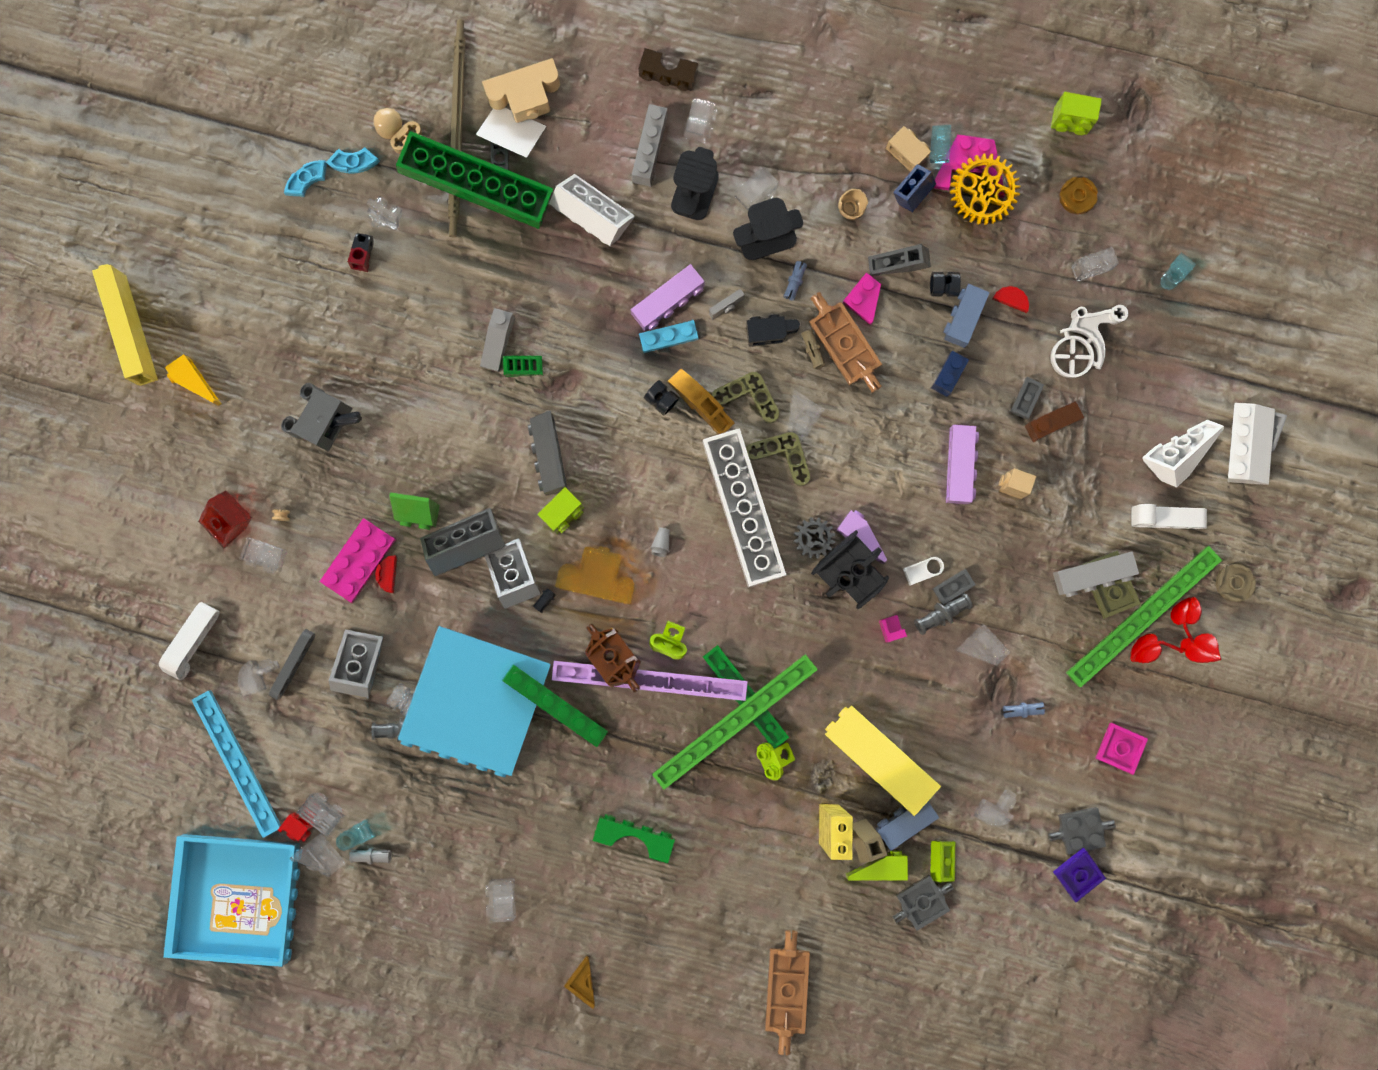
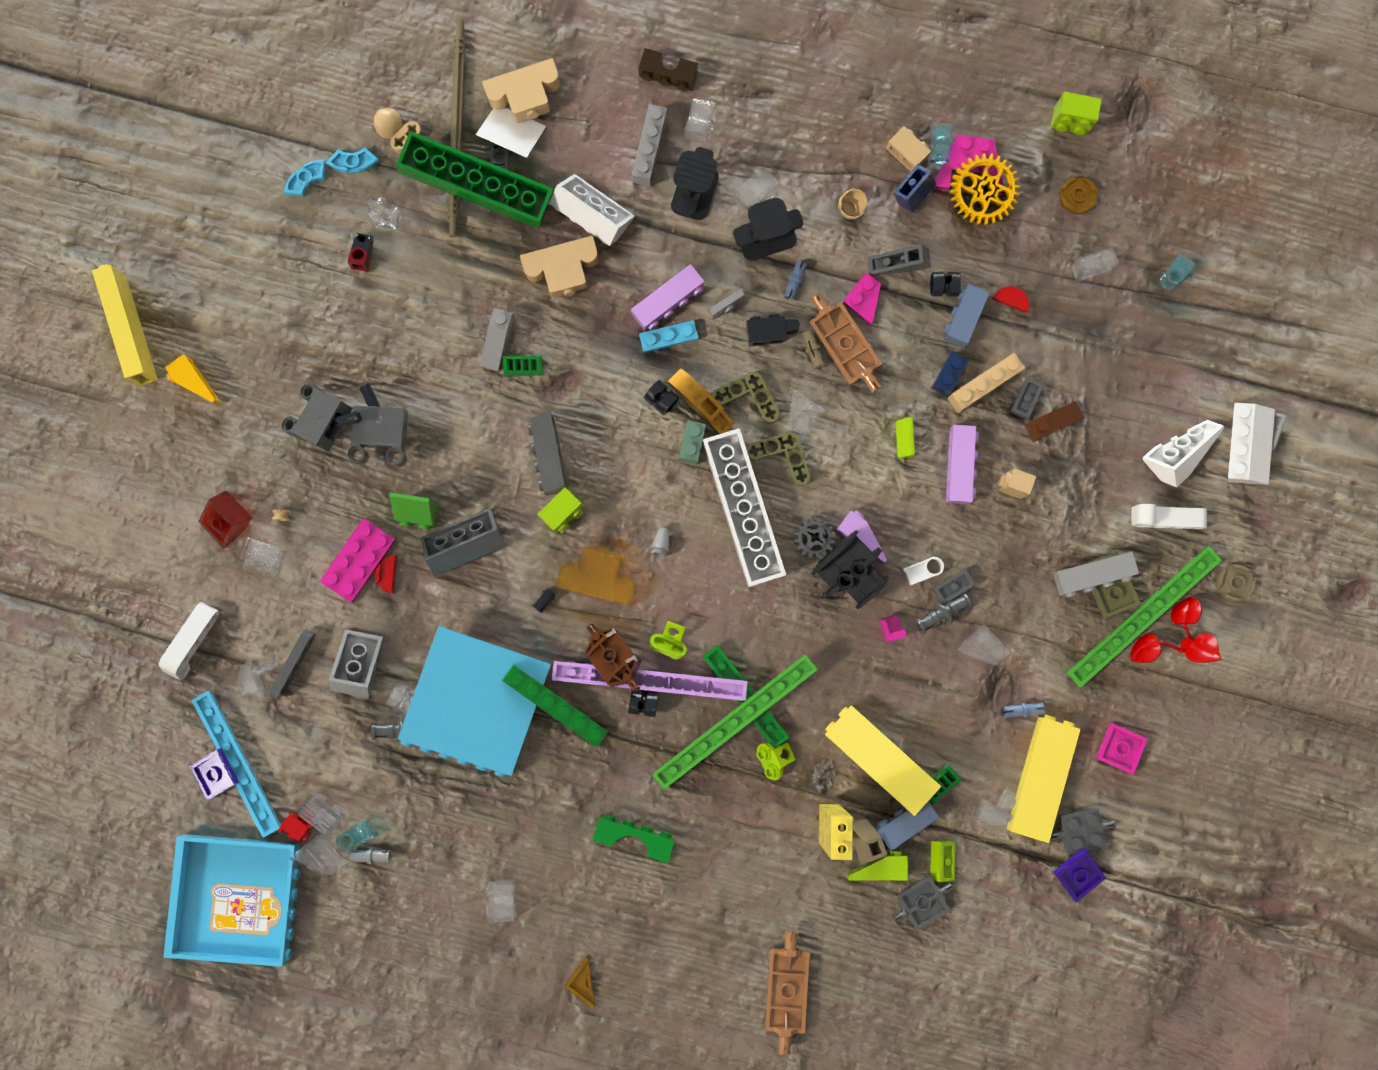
(214, 774): none -> tile
(378, 429): none -> dark grey piece
(512, 574): light grey slope -> none
(561, 265): none -> tan brick
(650, 704): none -> black wheel
(692, 442): none -> sand green brick
(905, 438): none -> lime slope
(950, 784): none -> green slope
(986, 383): none -> tan brick
(1043, 778): none -> light yellow brick
(1087, 325): white piece -> none

